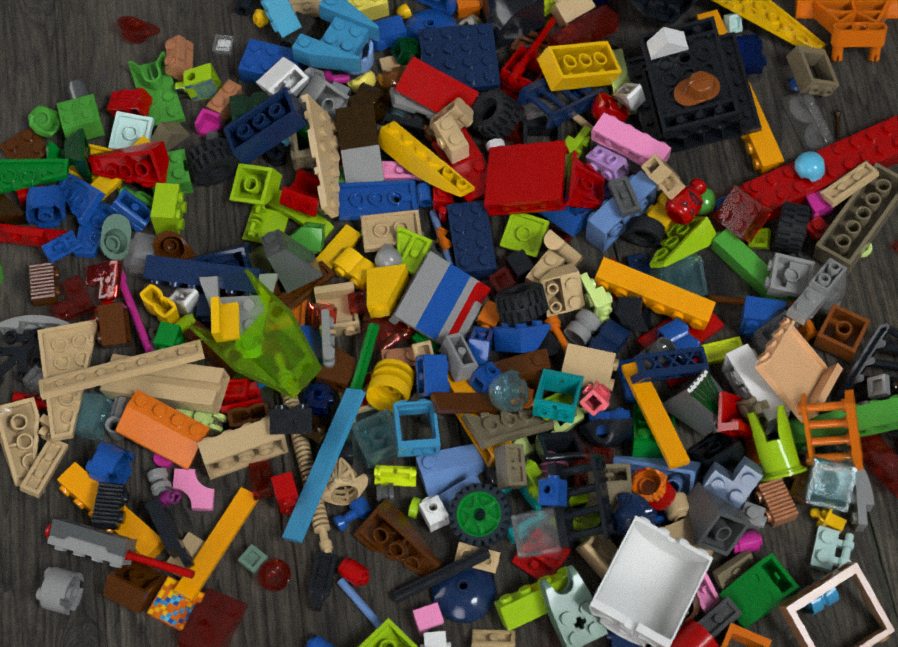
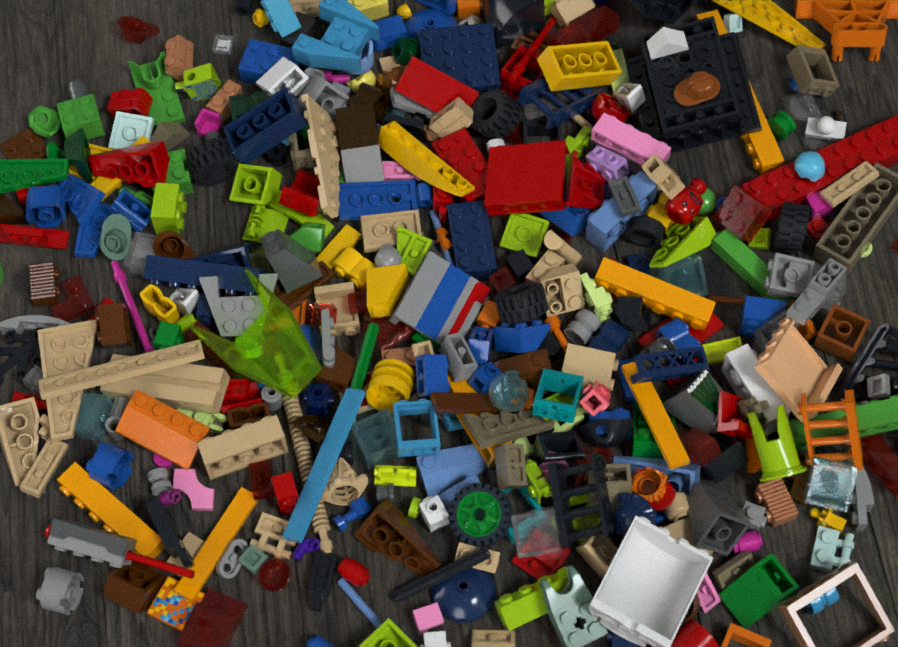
(61, 247): blue hips -> none
(108, 277): clear red plate -> none
(109, 506): black brick -> none
(225, 320): yellow panel -> none
(231, 558): none -> light grey plate
(272, 398): none -> light grey brick
(272, 528): none -> tan plate
(291, 421): black bracket -> none
(306, 546): none -> dark purple arm
(451, 139): tan brick -> none
(451, 422): none -> dark azure tile
(552, 491): blue brick -> none
(700, 447): none -> clear red brick
(720, 617): dark grey plate -> none
(734, 485): sand blue brick -> none
(751, 53): clear blue brick -> none
(781, 125): none -> green wheel
(825, 128): none -> white tile

